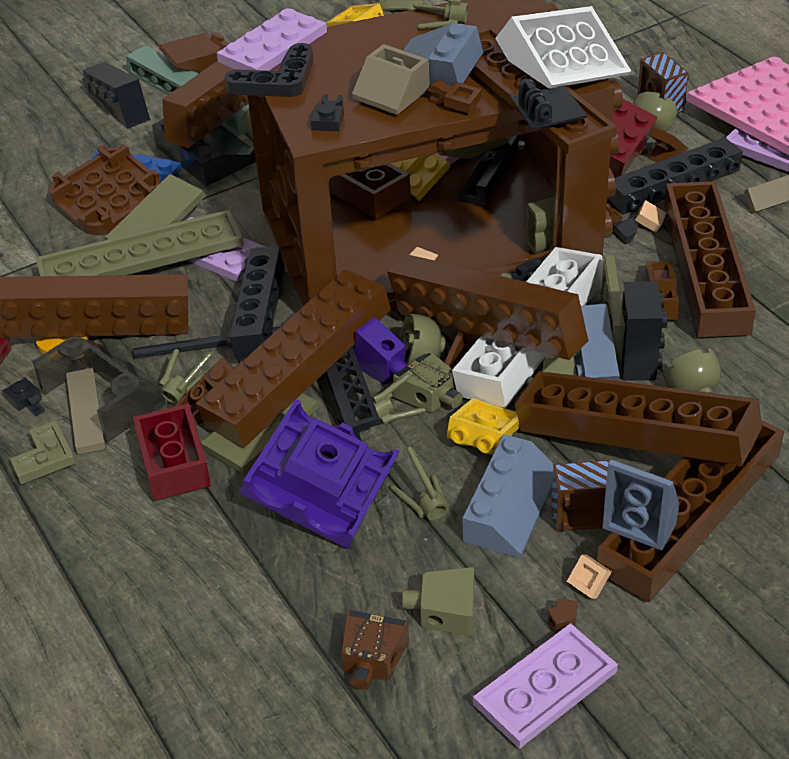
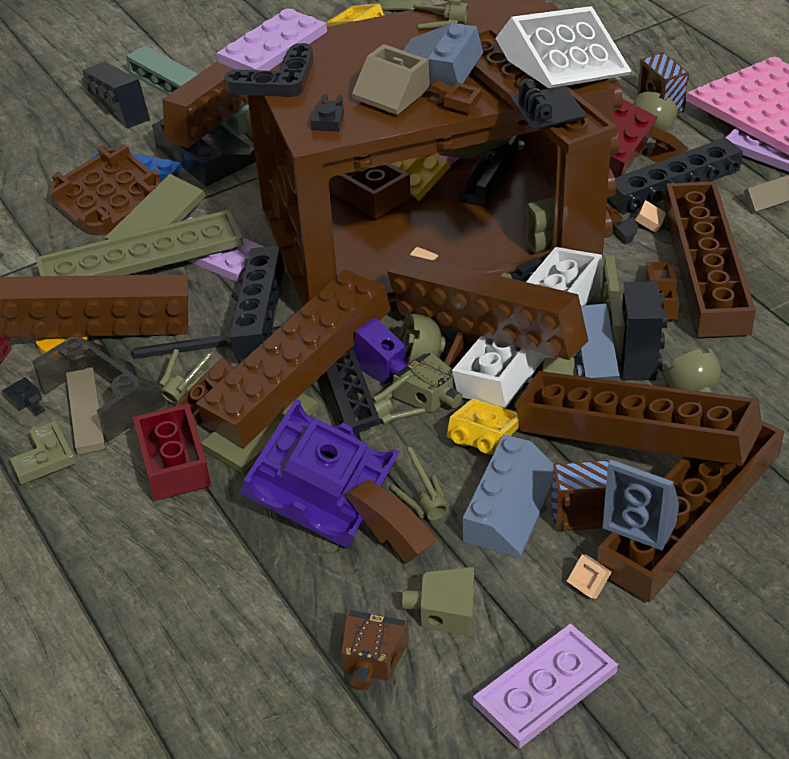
(194, 52): reddish brown slope -> none
(391, 520): none -> reddish brown slope
(562, 614): reddish brown piece -> none

